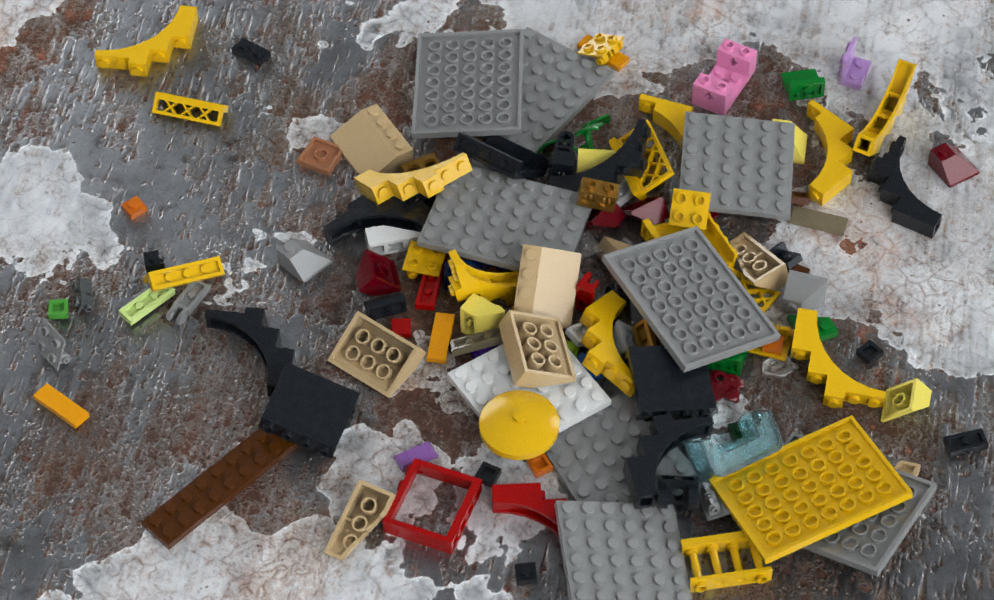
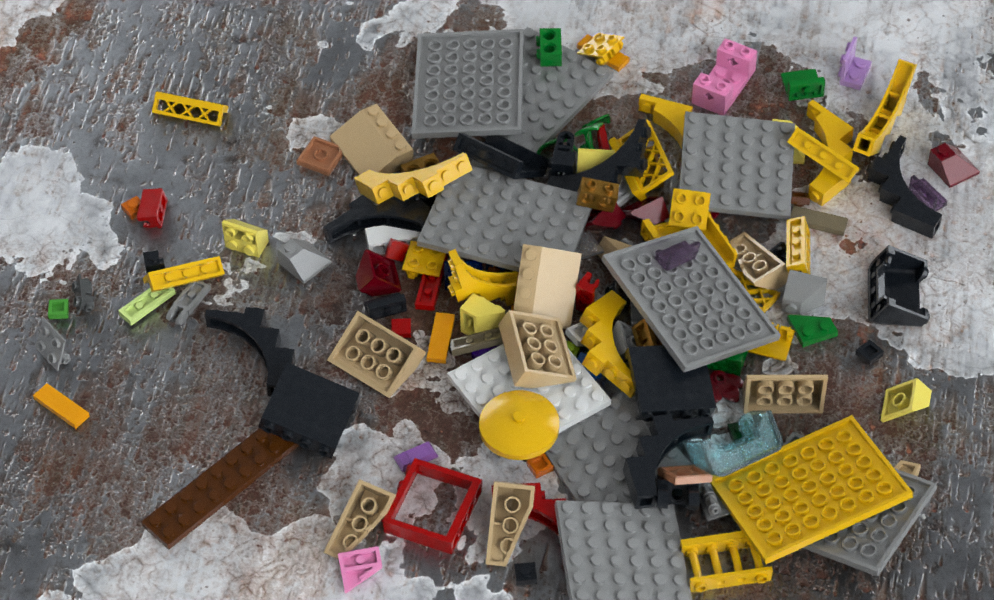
(152, 207): none -> red hinge
(156, 49): yellow arch -> none
(244, 237): none -> light yellow slope
(251, 51): black plate -> none
(358, 566): none -> bright pink wing
(396, 250): none -> red tile
(488, 474): black plate -> none
(508, 517): none -> tan wedge
(550, 47): none -> green brick
(602, 138): none -> red tile
(677, 254): none -> clear purple panel
(684, 474): none -> nougat tile
(774, 347): orange tile -> none
(784, 393): none -> tan slope
(798, 245): none -> yellow fence
(821, 369): yellow arch -> none
(823, 155): none -> yellow fence
(895, 288): none -> black windscreen
(927, 193): none -> clear purple panel
(965, 442): black plate -> none

